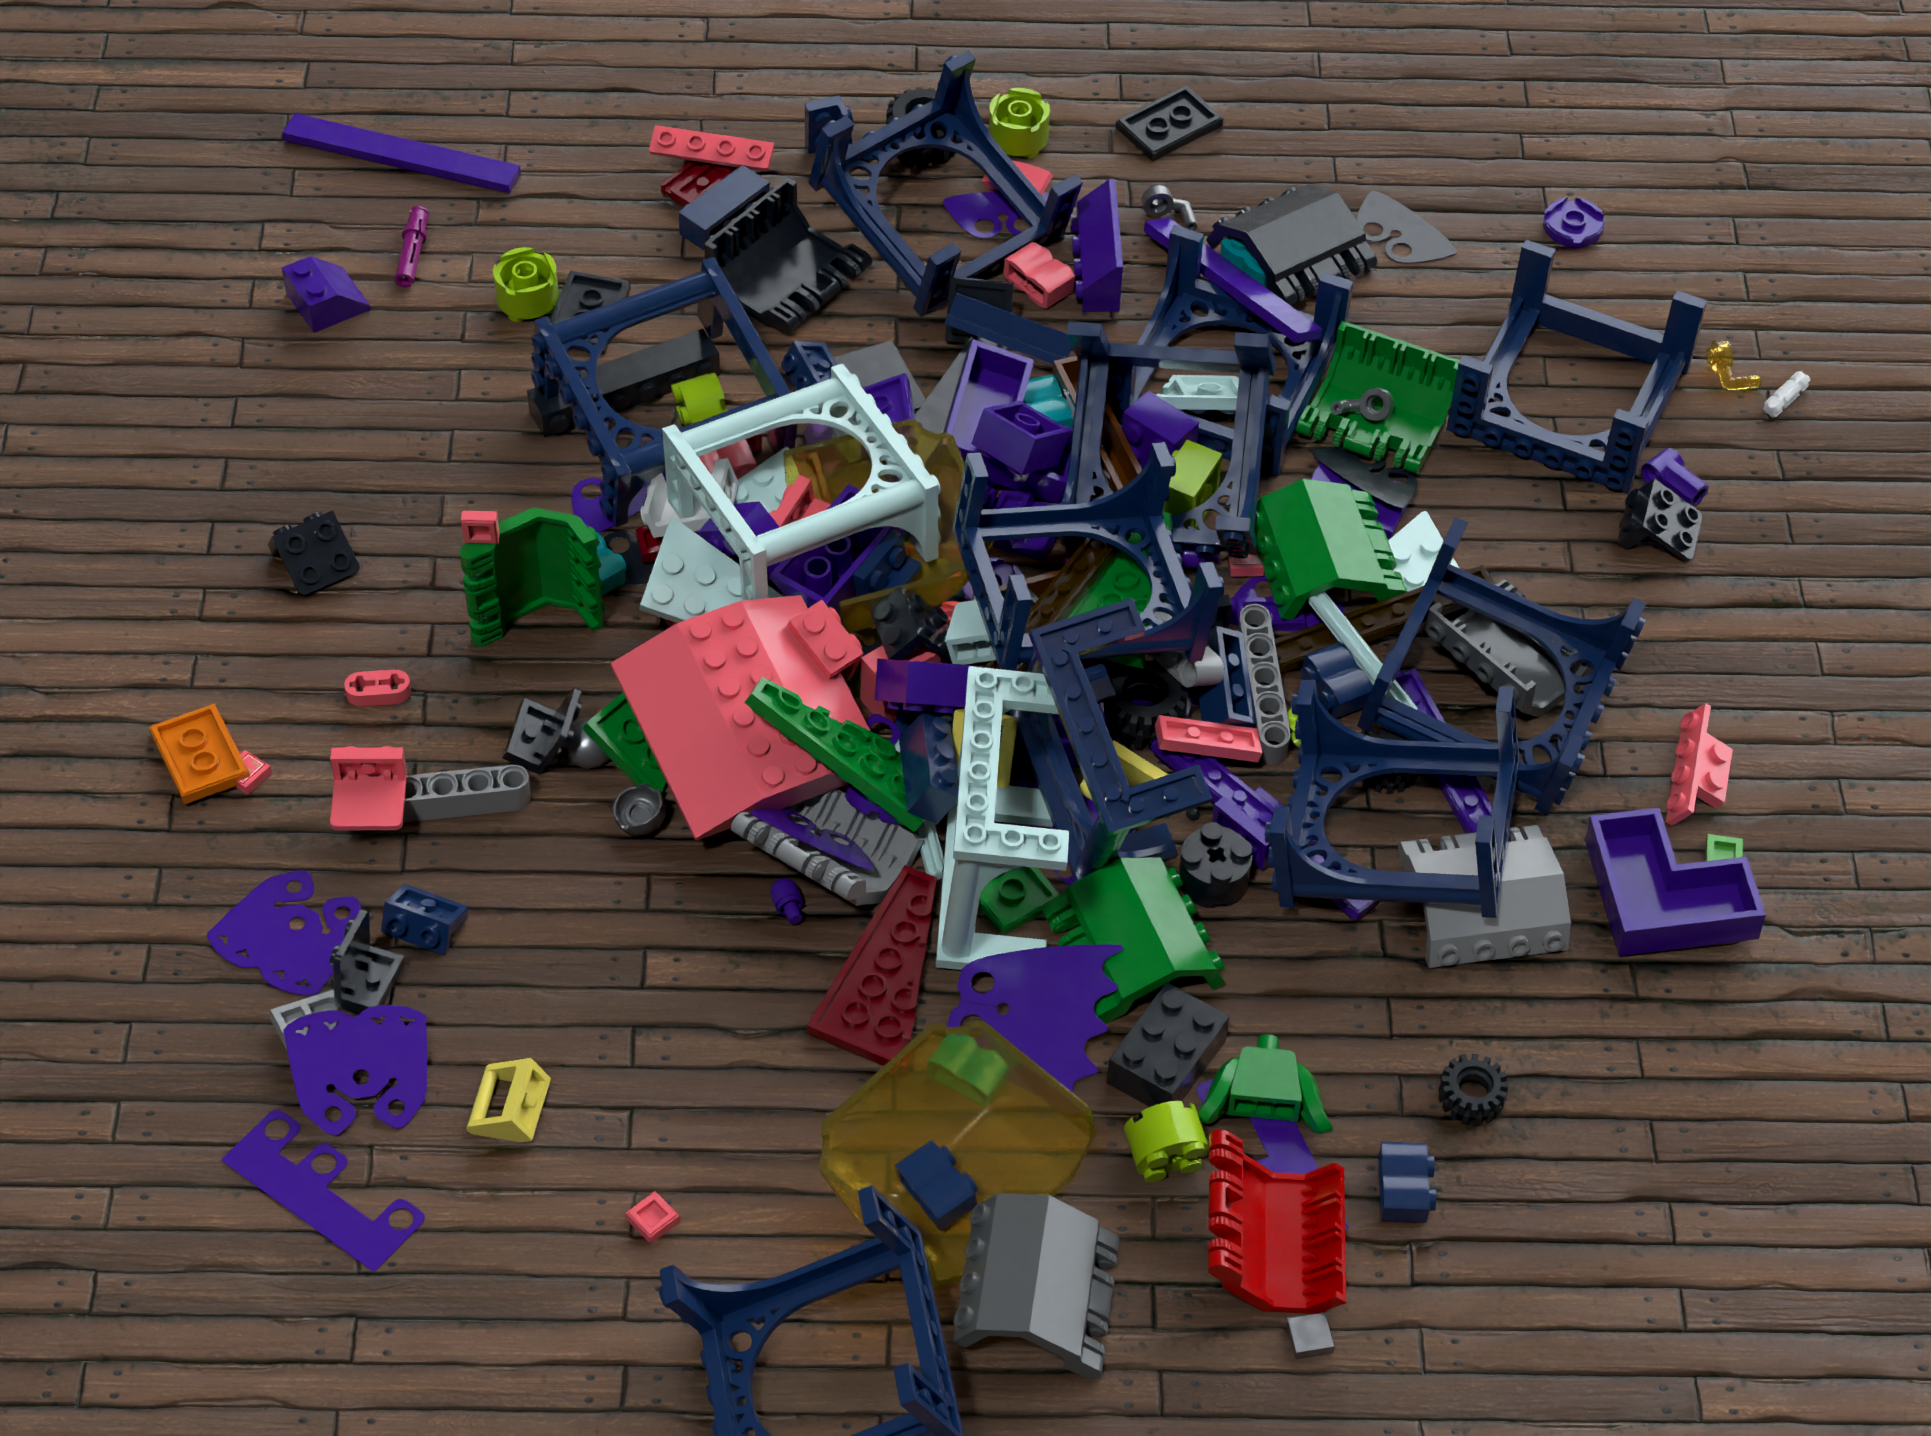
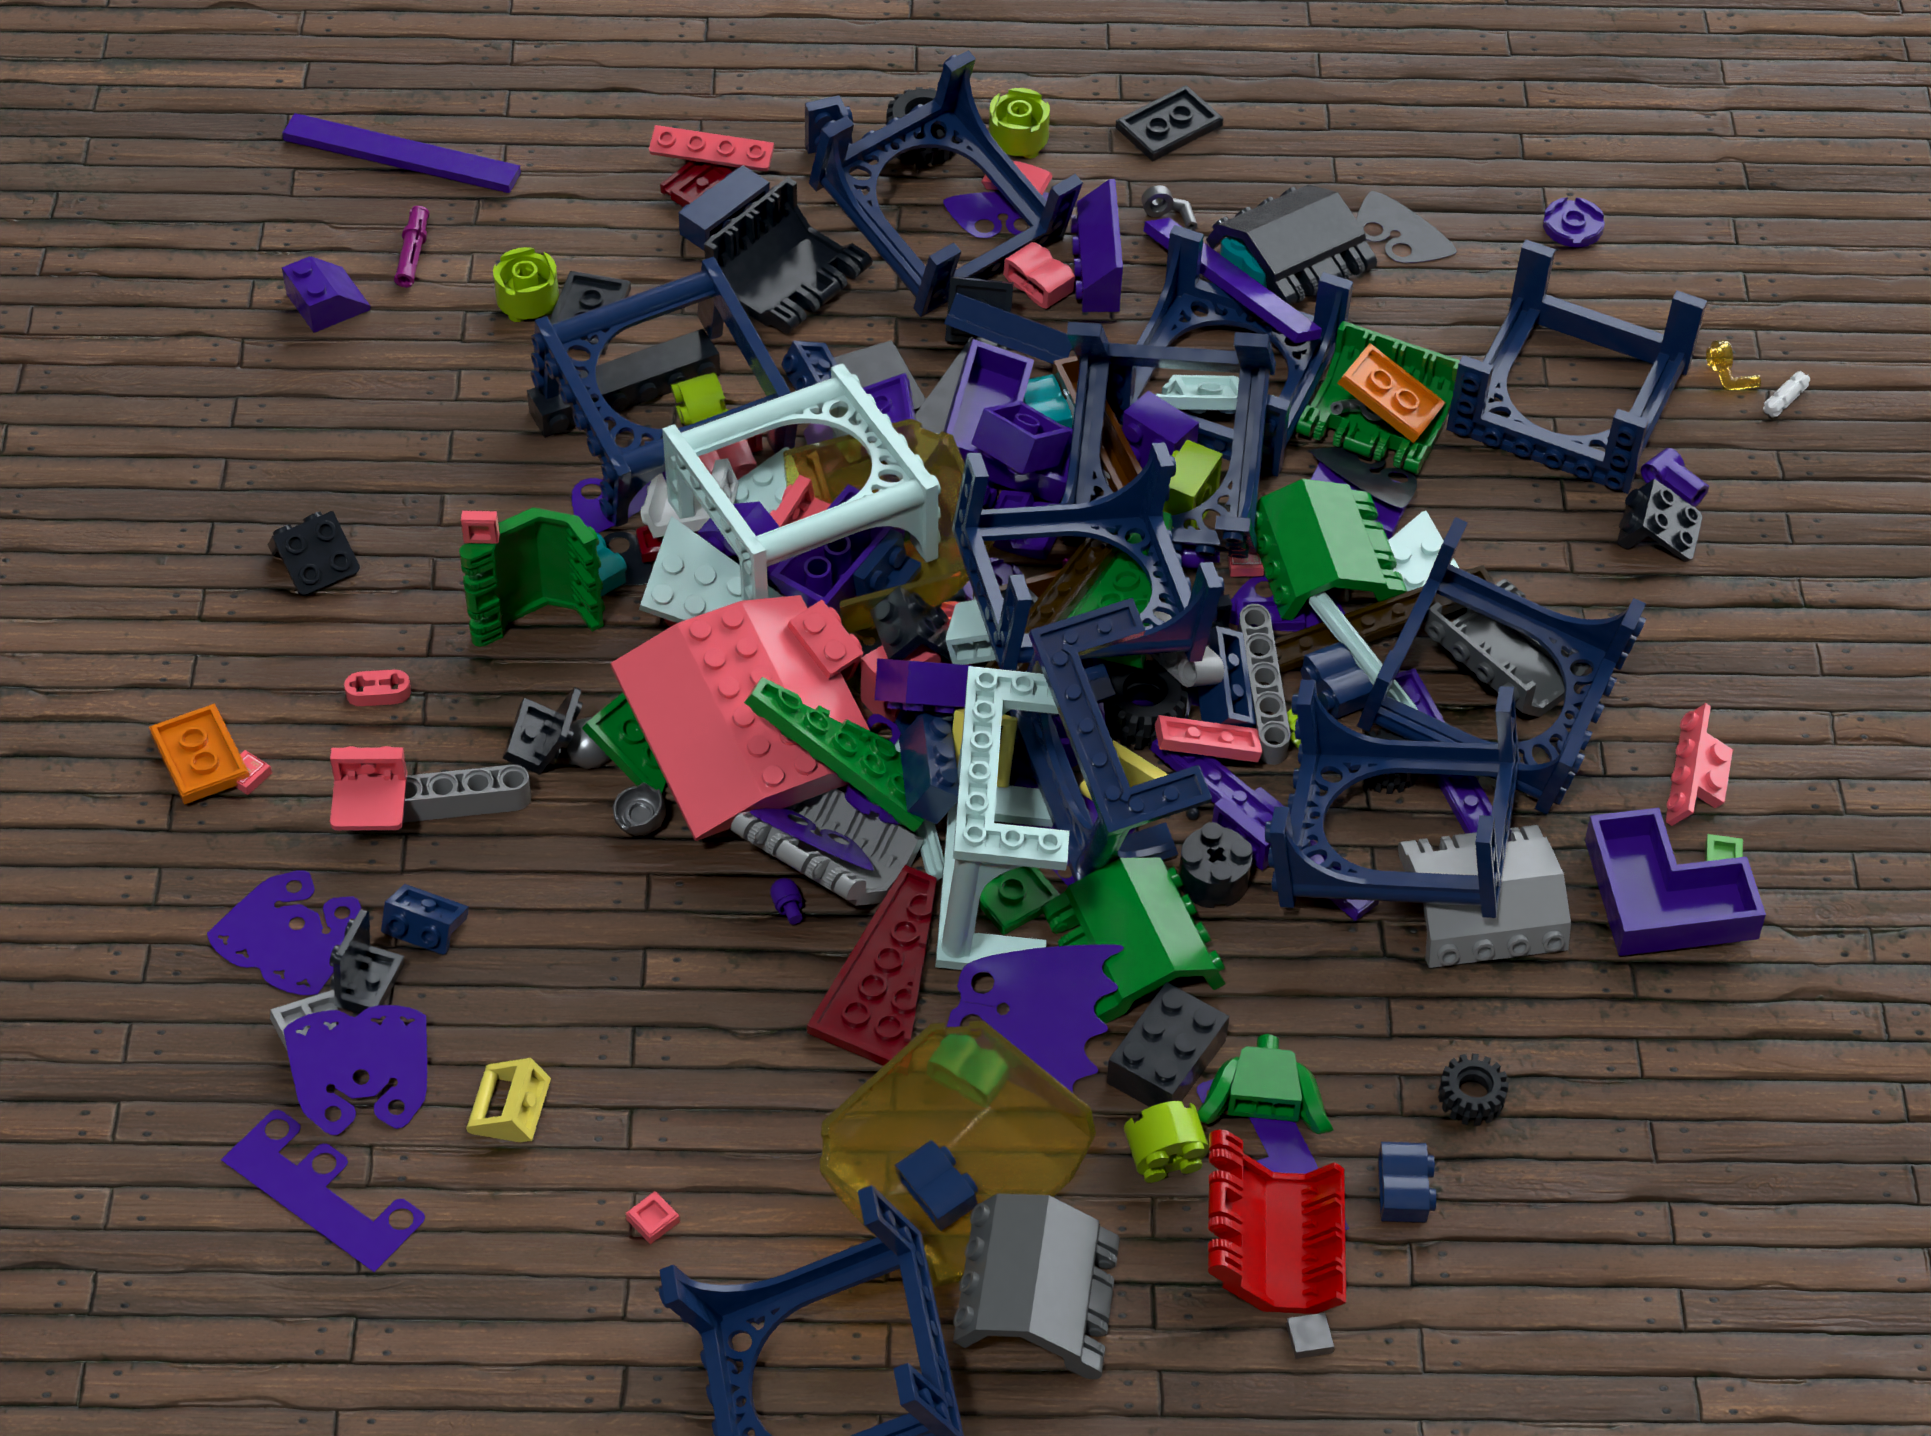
(1391, 392): none -> orange tile

